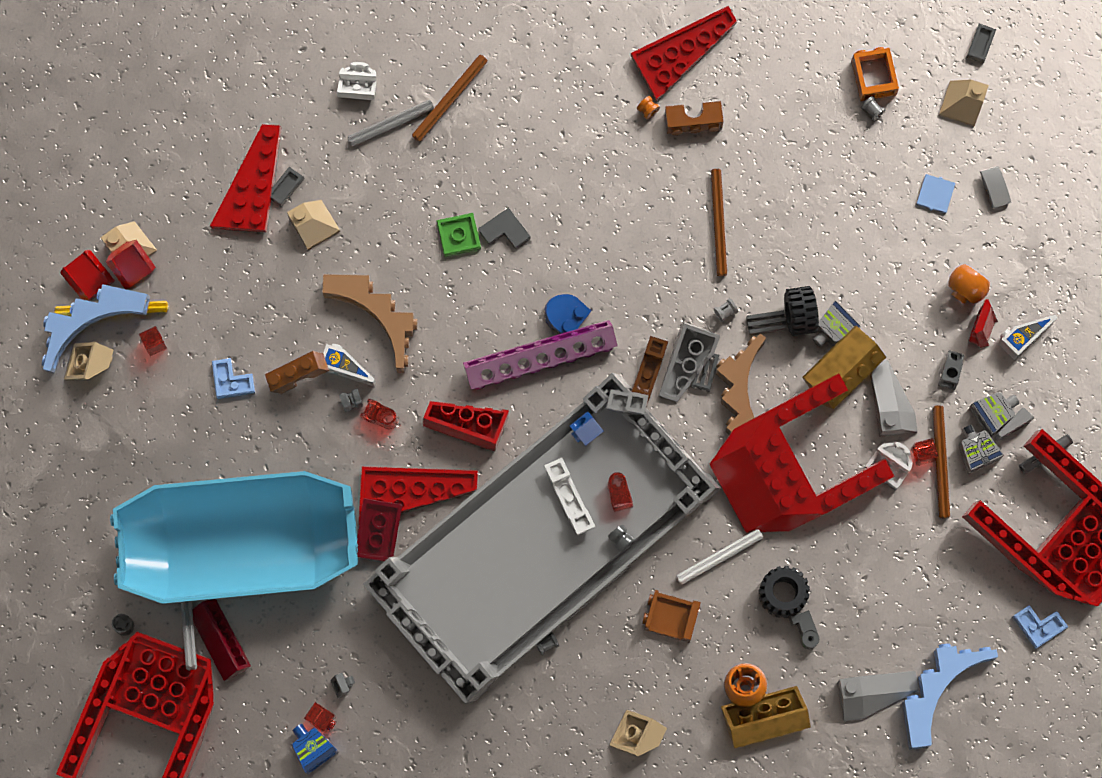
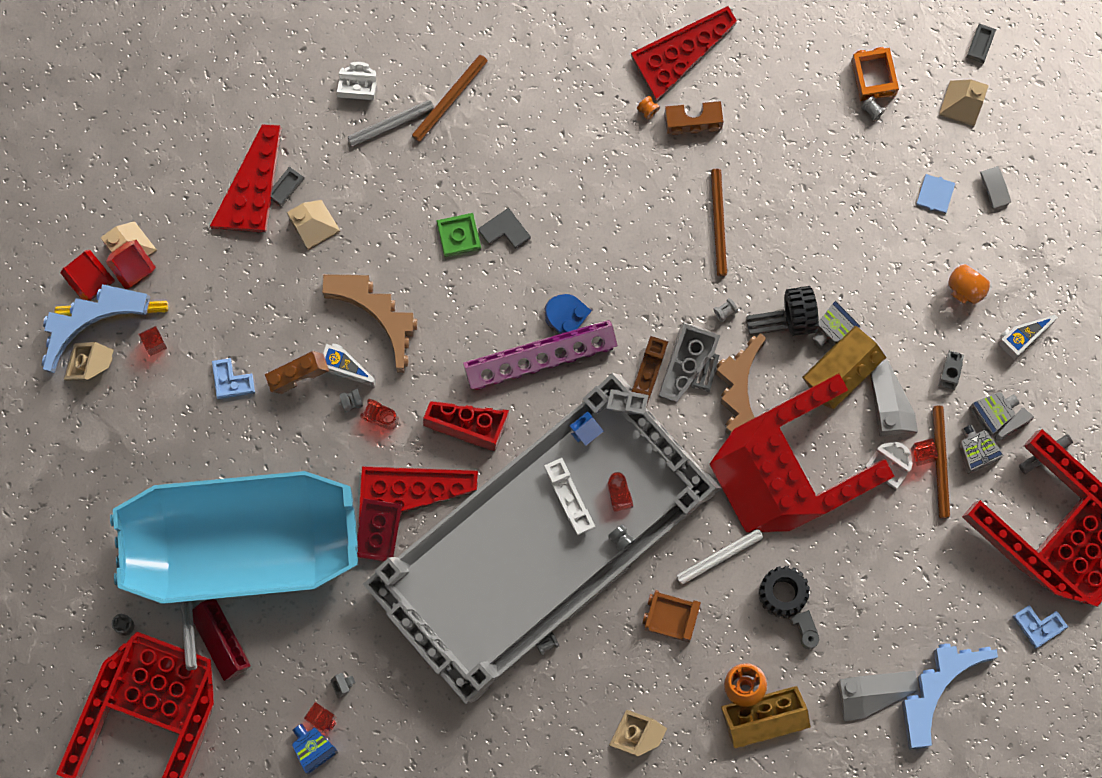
(983, 325): red slope -> none

